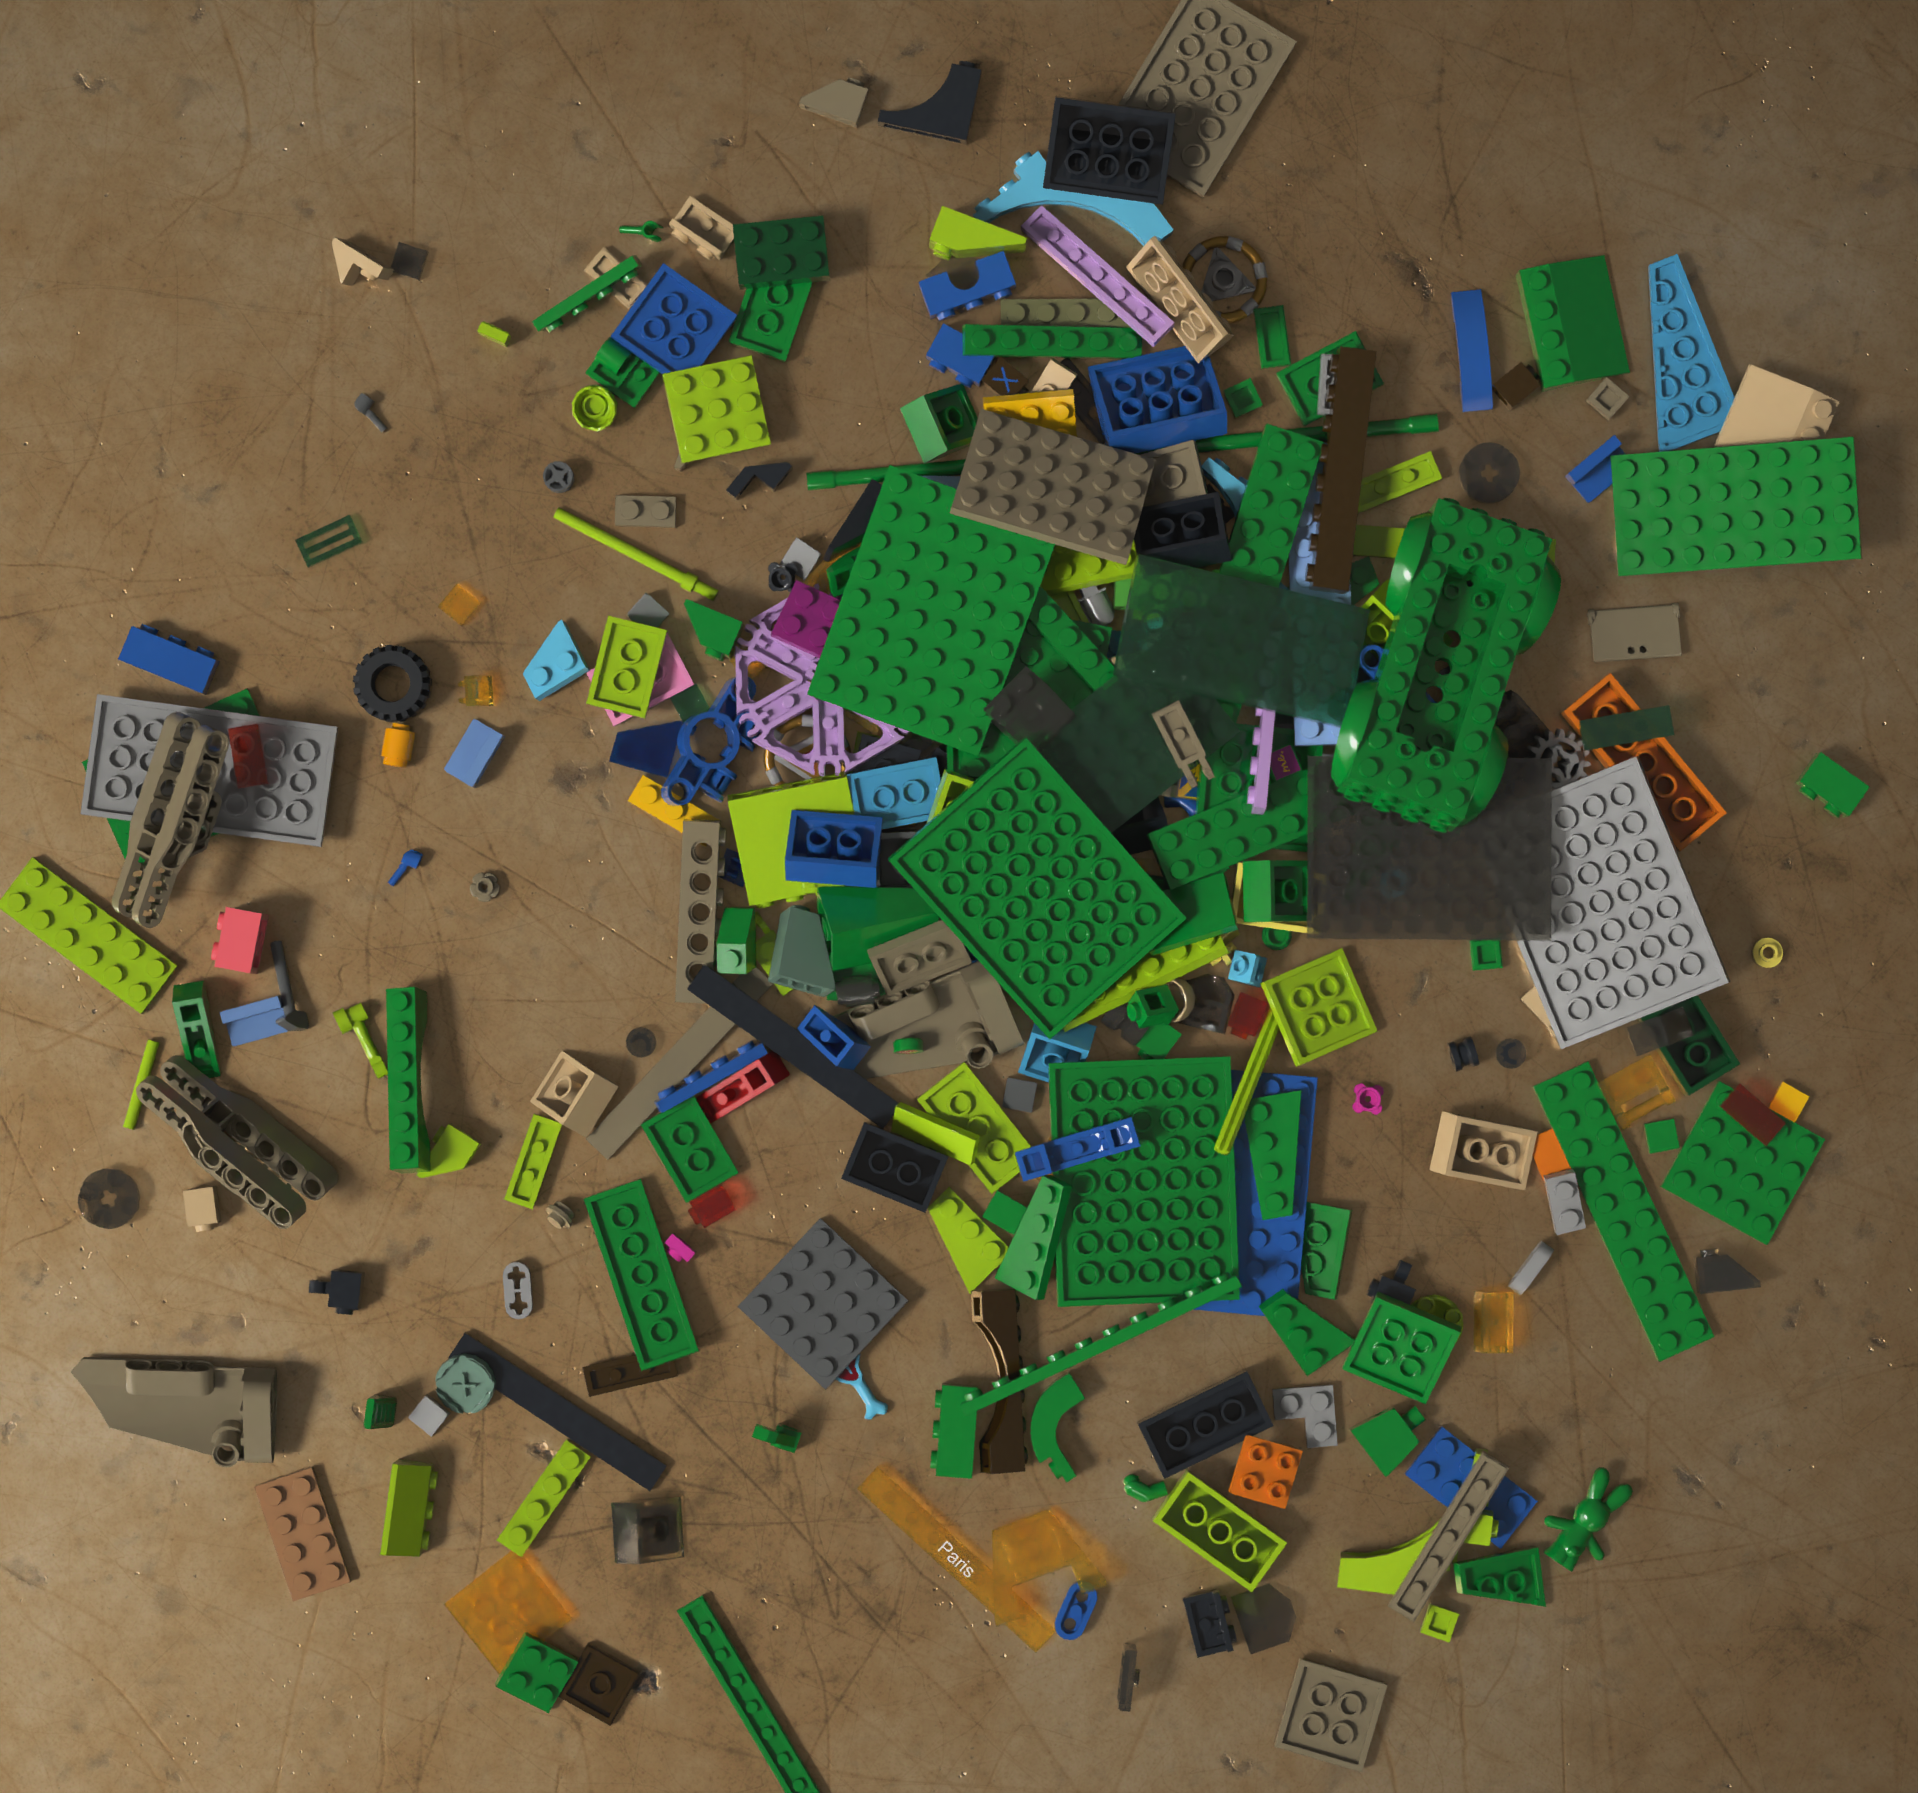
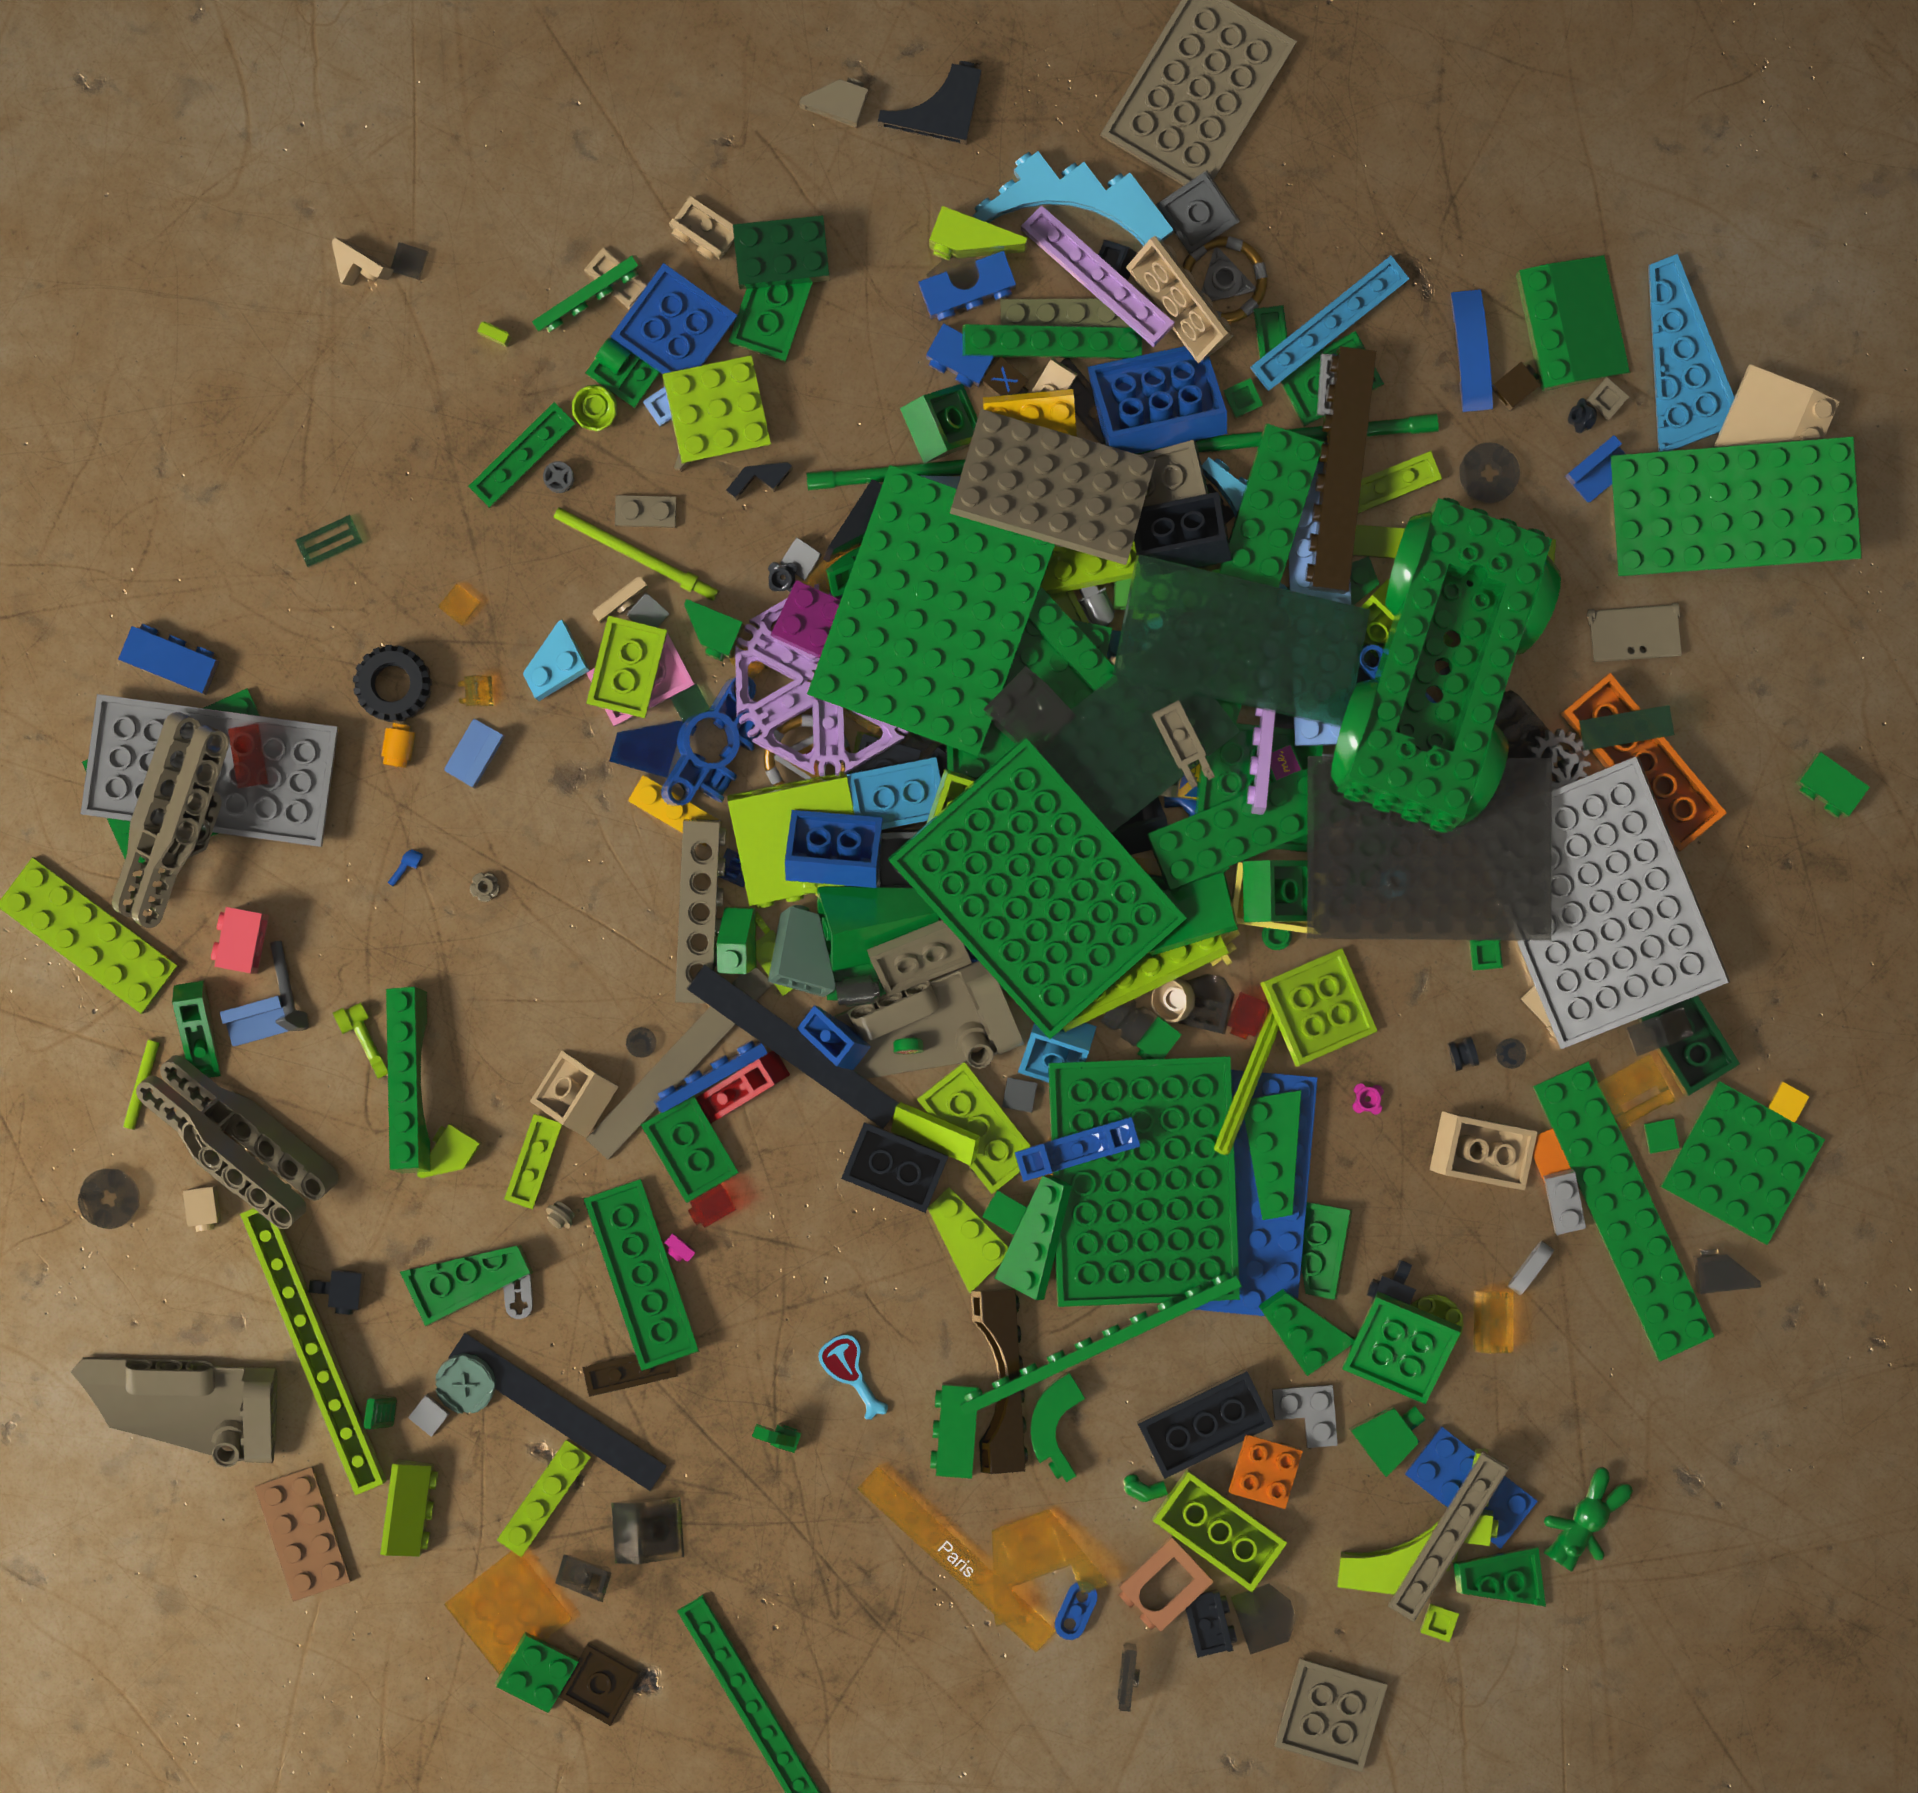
(315, 1352): none -> lime brick
(363, 404): dark grey hand -> none
(455, 1284): none -> green wing
(522, 455): none -> green plate
(584, 1577): none -> clear smoke slope
(621, 600): none -> tan plate
(645, 230): green hand -> none
(658, 407): none -> light blue tile
(823, 1303): dark grey plate -> none
(1109, 150): black slope -> none
(1117, 256): none -> black slope
(1133, 1584): none -> nougat panel
(1152, 1006): green brick -> none
(1198, 212): none -> dark grey tile
(1247, 968): medium azure bracket -> none
(1329, 323): none -> dark azure plate
(1582, 416): none -> black plate
(1752, 1114): clear red tile -> none
(1758, 952): light yellow plate -> none

